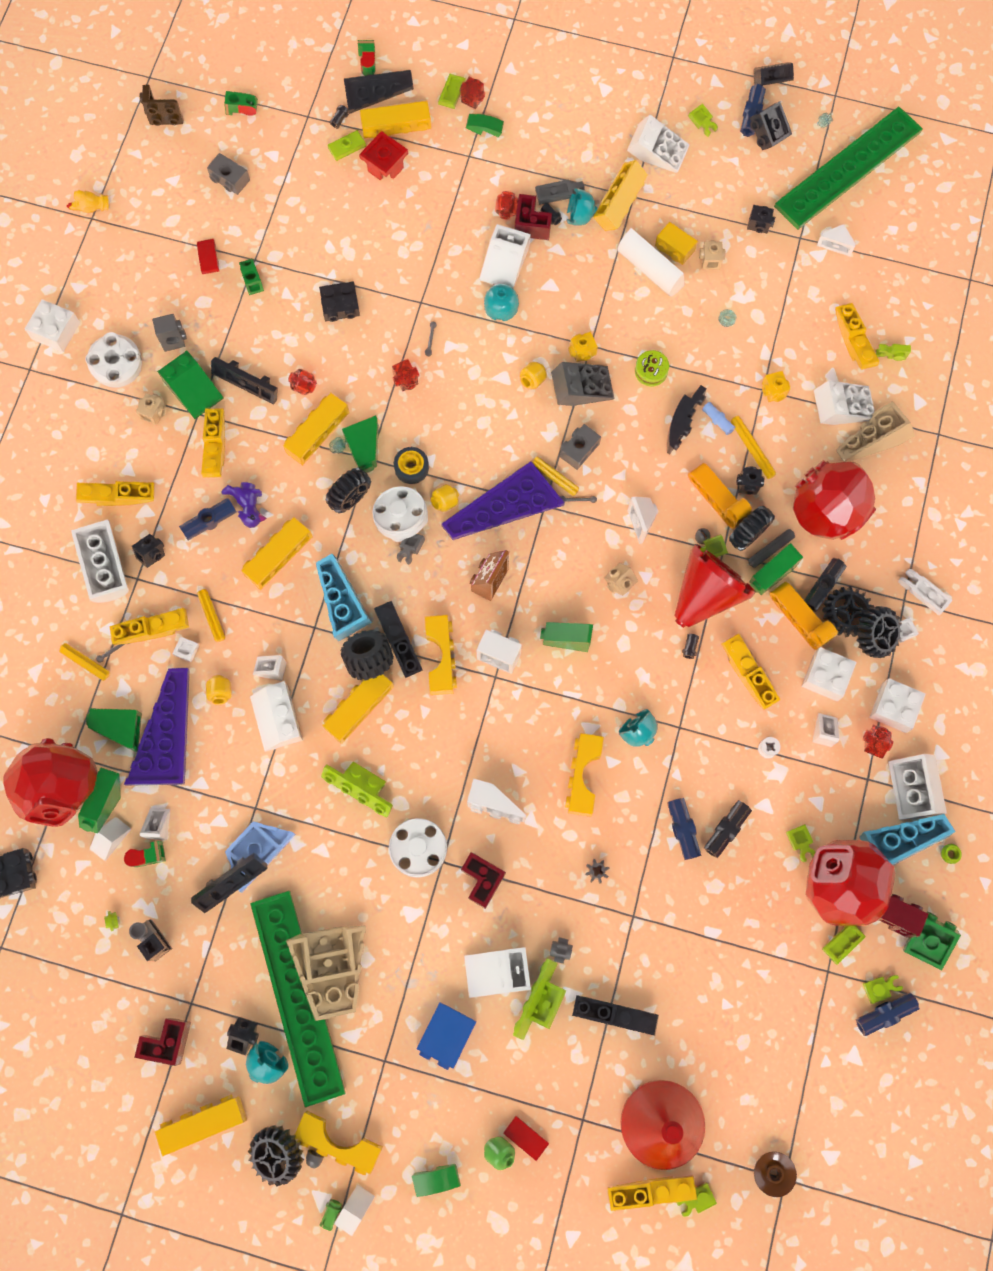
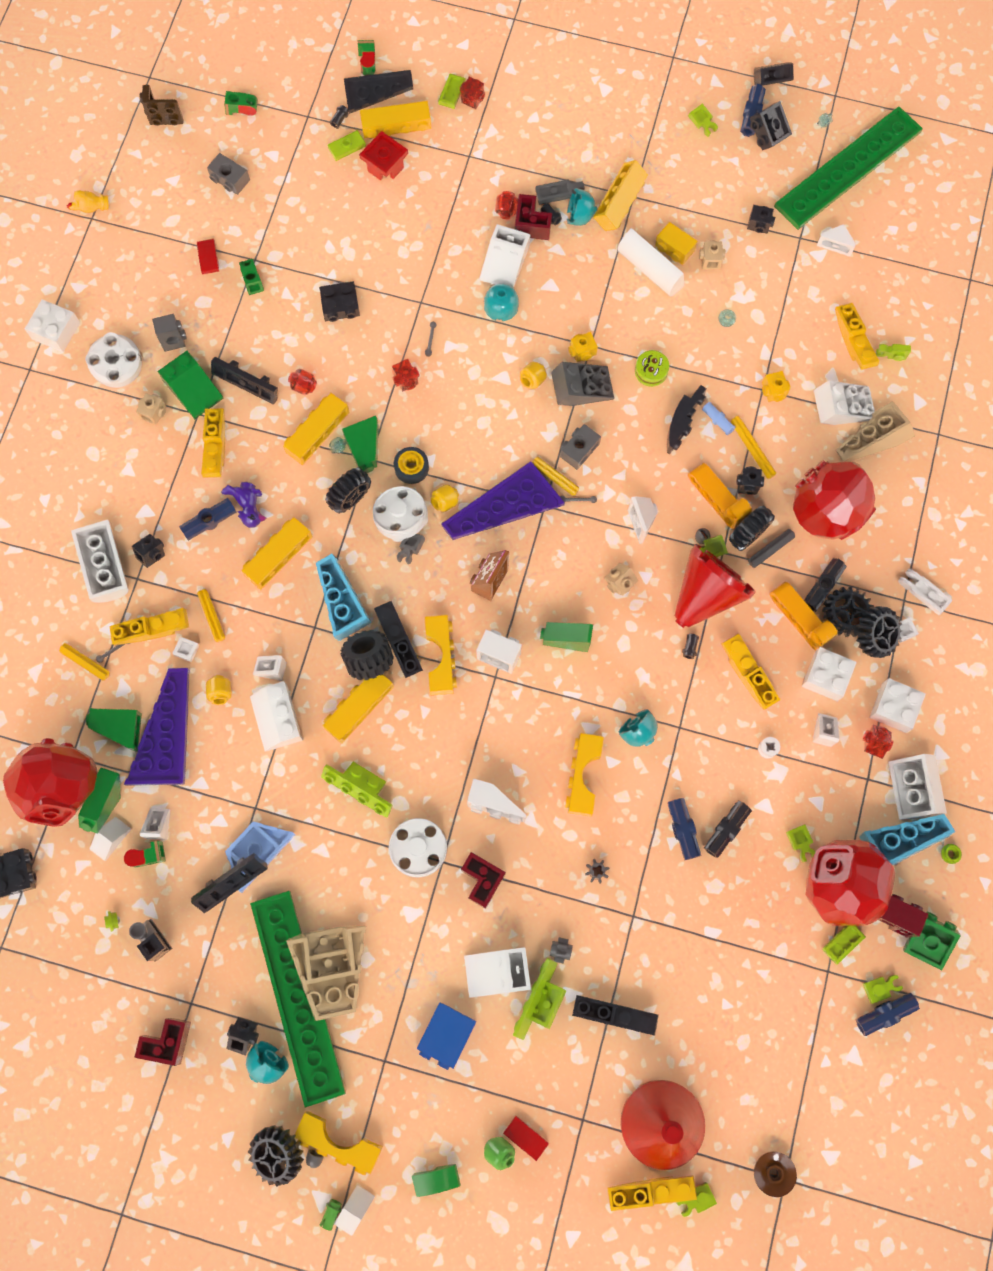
(115, 494): yellow slope -> none
(200, 1125): yellow brick -> none
(478, 123): green slope -> none
(658, 145): white slope -> none
(776, 569): green slope -> none

